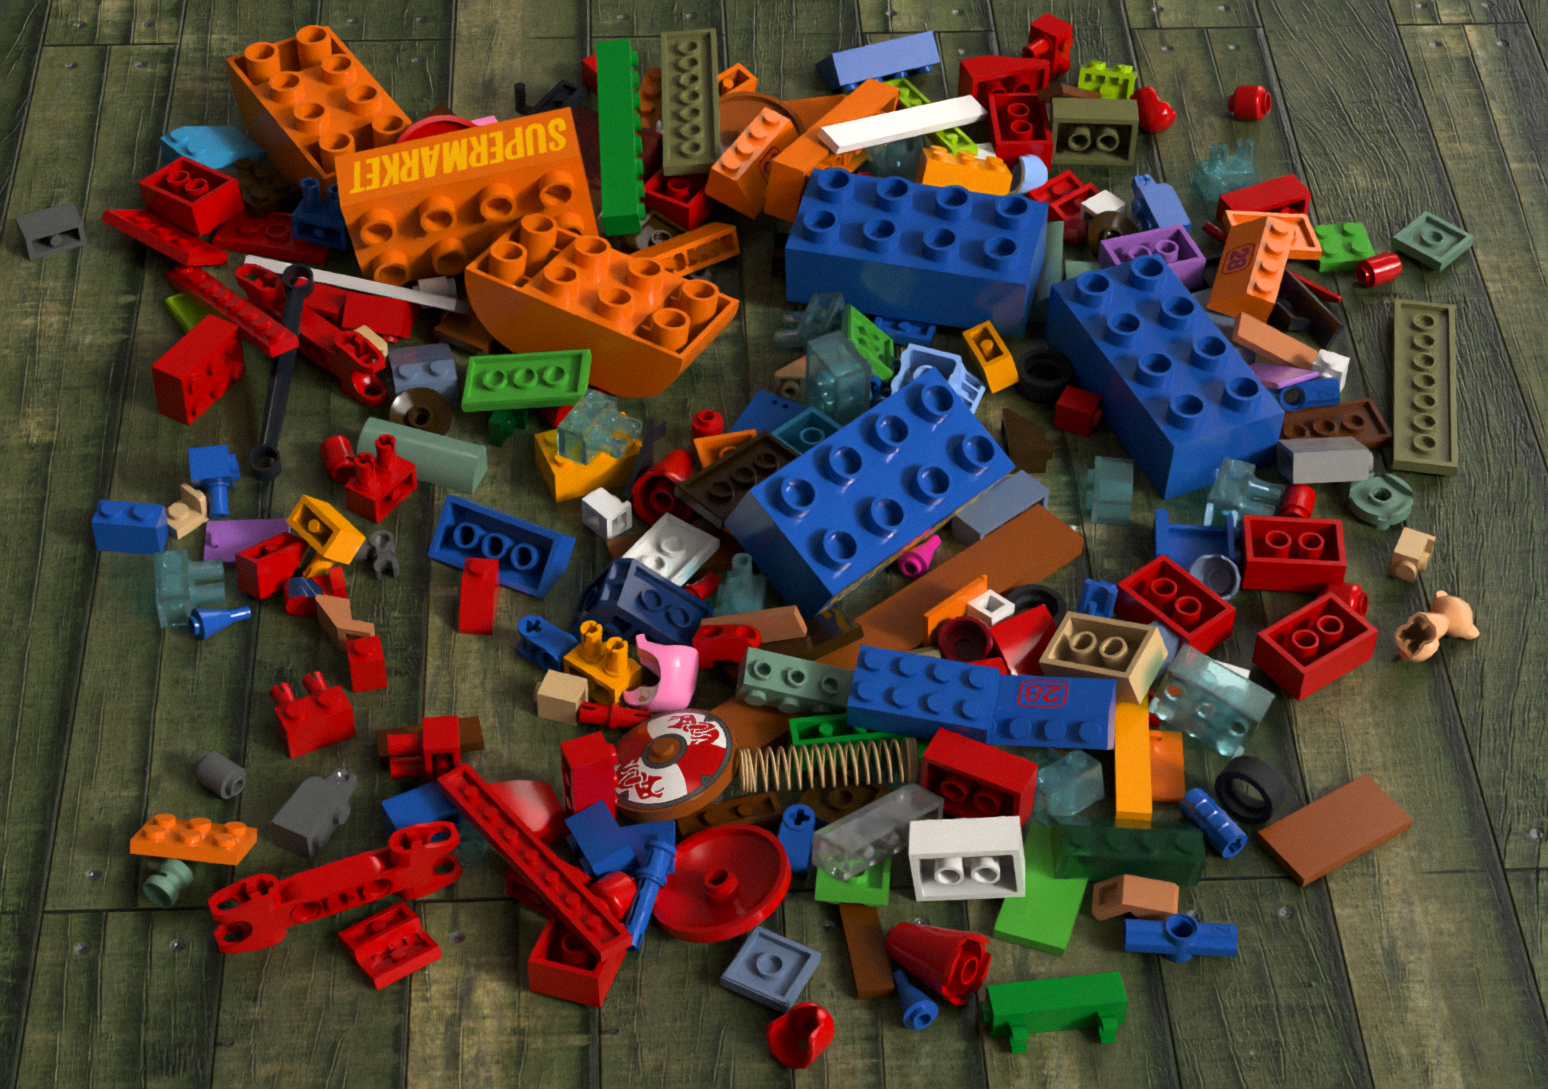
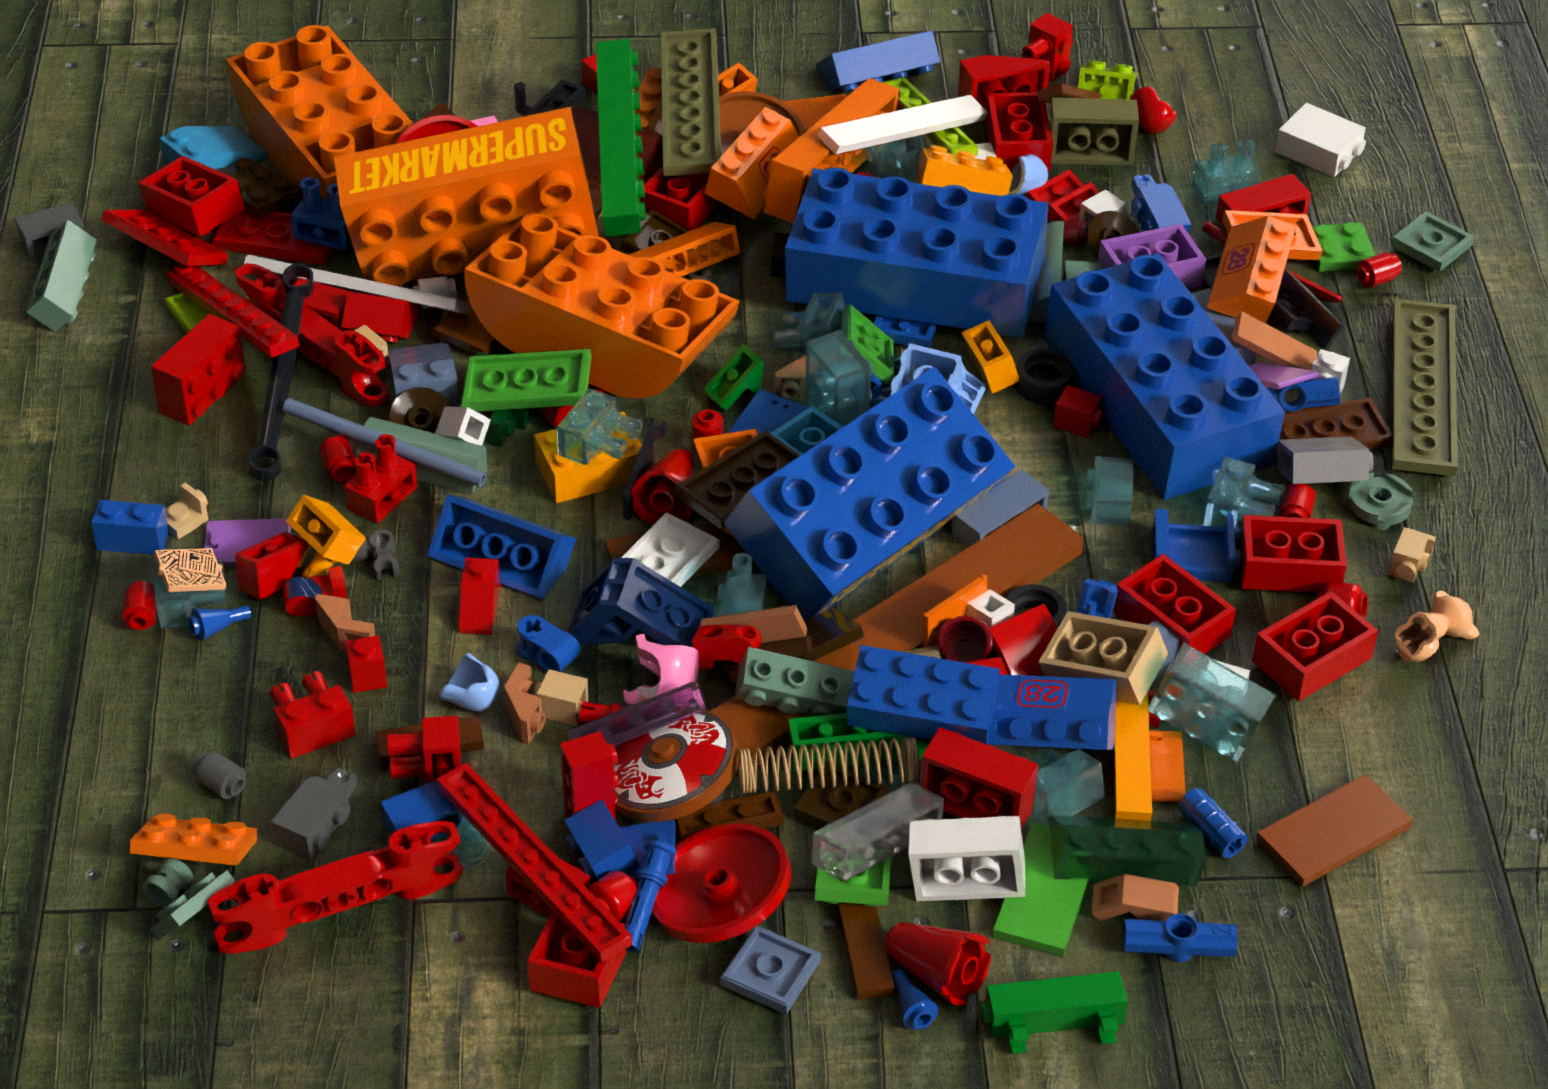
(62, 276): none -> brick
(139, 606): none -> red brick
(189, 903): none -> sand green plate
(190, 570): none -> light nougat piece
(214, 473): blue brick -> none
(368, 436): none -> sand blue piece
(389, 945): red slope -> none
(463, 424): none -> white brick
(472, 685): none -> light blue hair
(522, 705): none -> nougat slope
(536, 807): red slope -> none
(604, 665): light orange brick -> none
(606, 514): white brick -> none
(646, 715): none -> clear purple slope
(705, 586): red pin -> none
(740, 372): none -> green slope
(797, 836): blue piece -> none
(804, 1022): red hair -> none
(916, 561): dark pink cone -> none
(1024, 443): dark brown slope -> none
(1217, 574): sand blue hair -> none
(1250, 103): red head -> none
(1262, 778): black tyre -> none
(1320, 140): none -> white brick

